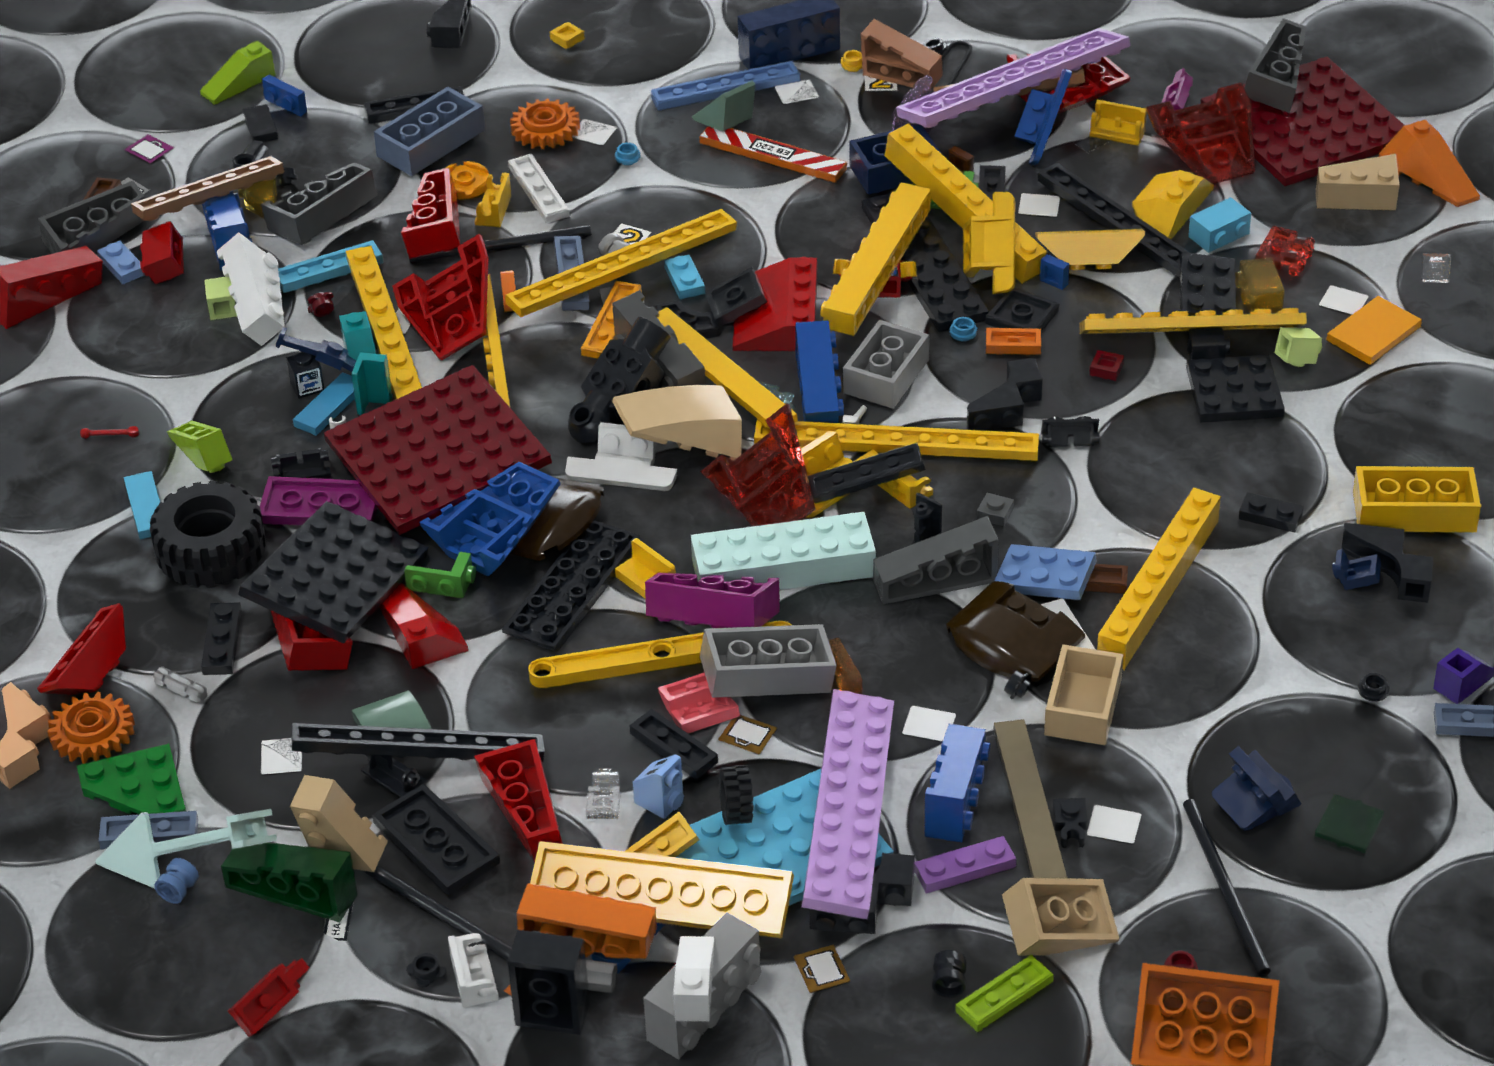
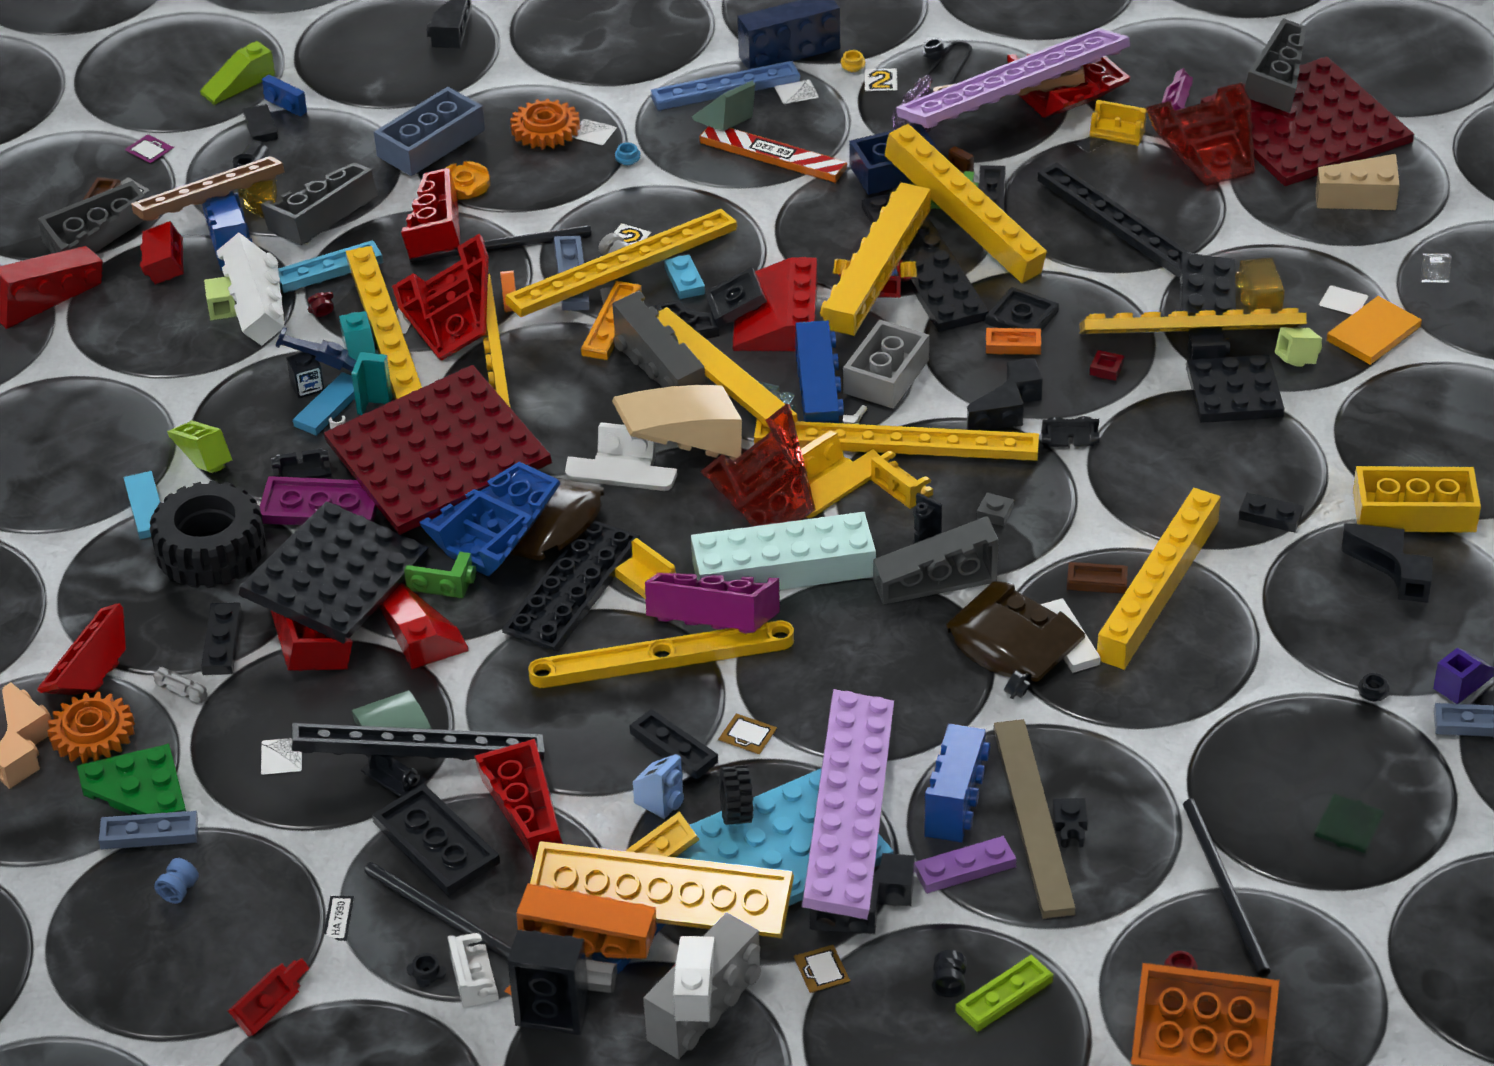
(120, 262): light blue plate -> none
(132, 431): red hinge -> none
(136, 853): light aqua piece -> none
(286, 177): black plate -> none
(294, 877): dark green wedge -> none
(331, 823): tan wedge -> none
(393, 107): black tile -> none
(494, 203): yellow hinge -> none
(538, 188): white tile -> none
(567, 35): yellow plate -> none
(604, 795): clear plate -> none
(621, 369): black brick -> none
(693, 706): coral slope -> none
(767, 660): light grey brick -> none
(846, 673): clear orange plate -> none
(866, 473): black tile -> none
(896, 57): nougat wedge -> none
(928, 723): white sticker -> none
(963, 329): dark azure plate -> none
(991, 243): yellow plate -> none
(1039, 204): white sticker -> none
(1040, 116): blue plate -> none
(1047, 571): medium blue plate -> none
(1054, 272): blue plate -> none
(1059, 915): tan slope -> none
(1083, 694): tan piece -> none
(1091, 246): yellow wedge -> none
(1114, 824): white sticker -> none
(1171, 200): yellow wedge -> none
(1219, 224): medium azure brick -> none
(1254, 791): dark blue piece -> none
(1279, 245): clear red plate -> none
(1356, 572): dark blue bracket -> none
(1429, 161): orange wedge -> none

